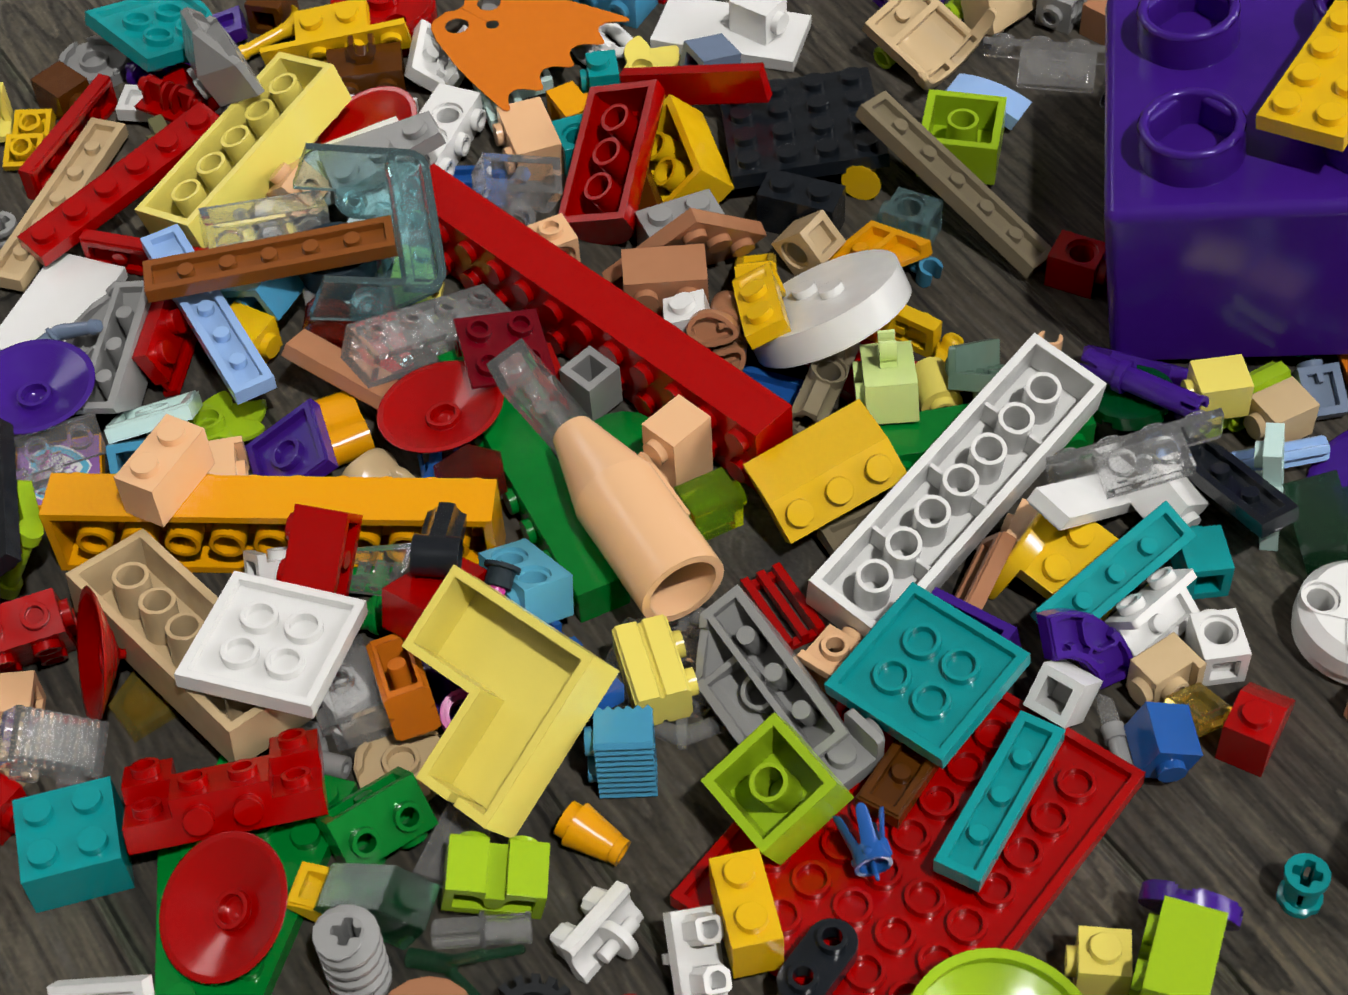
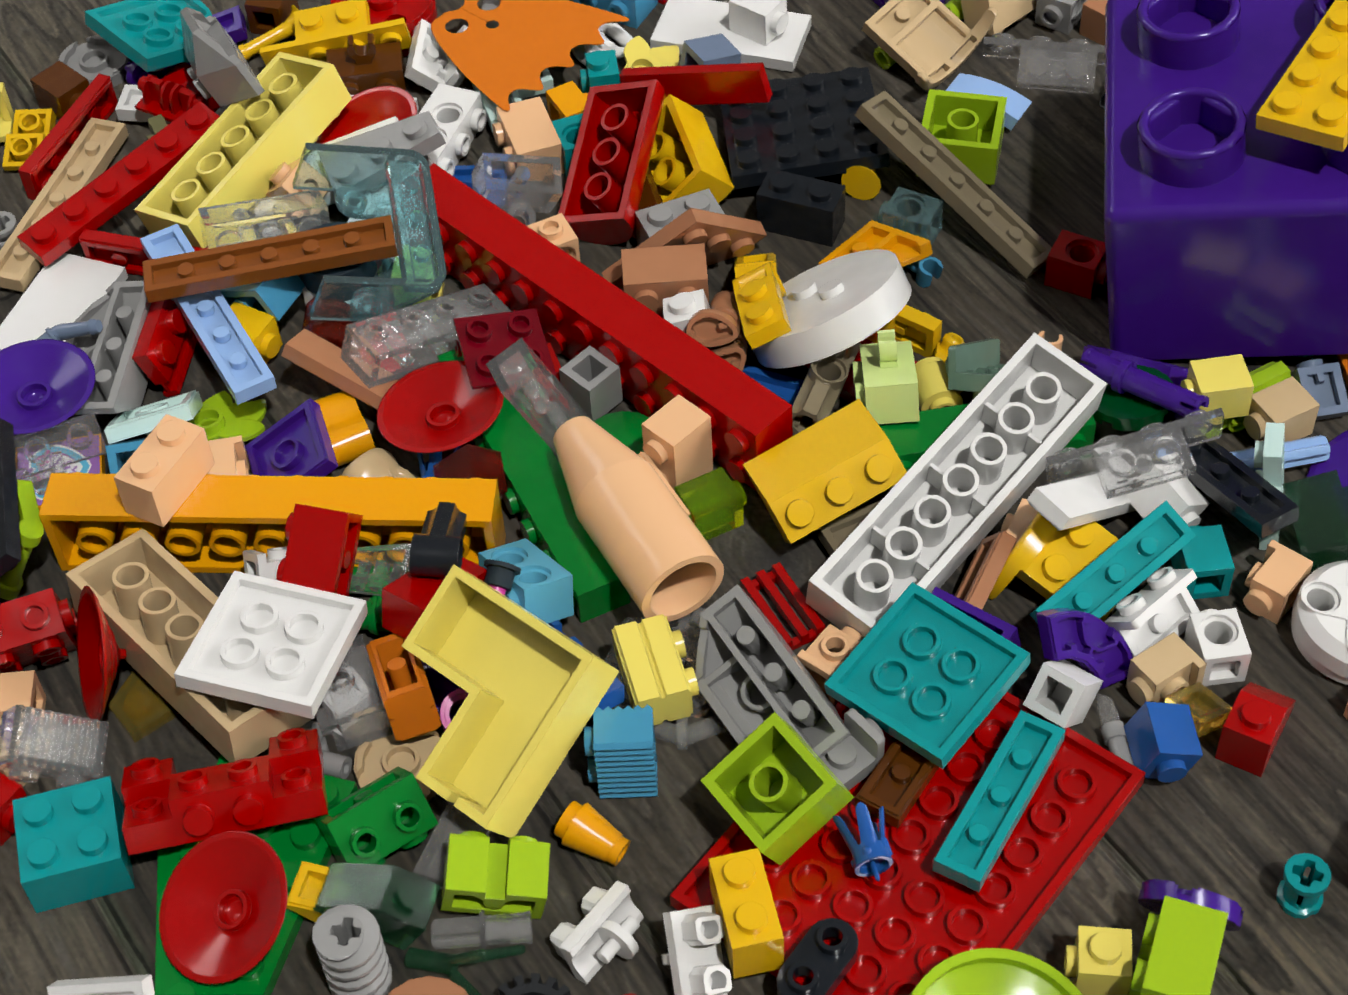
(808, 242): tan brick -> none
(1276, 582): none -> light nougat brick

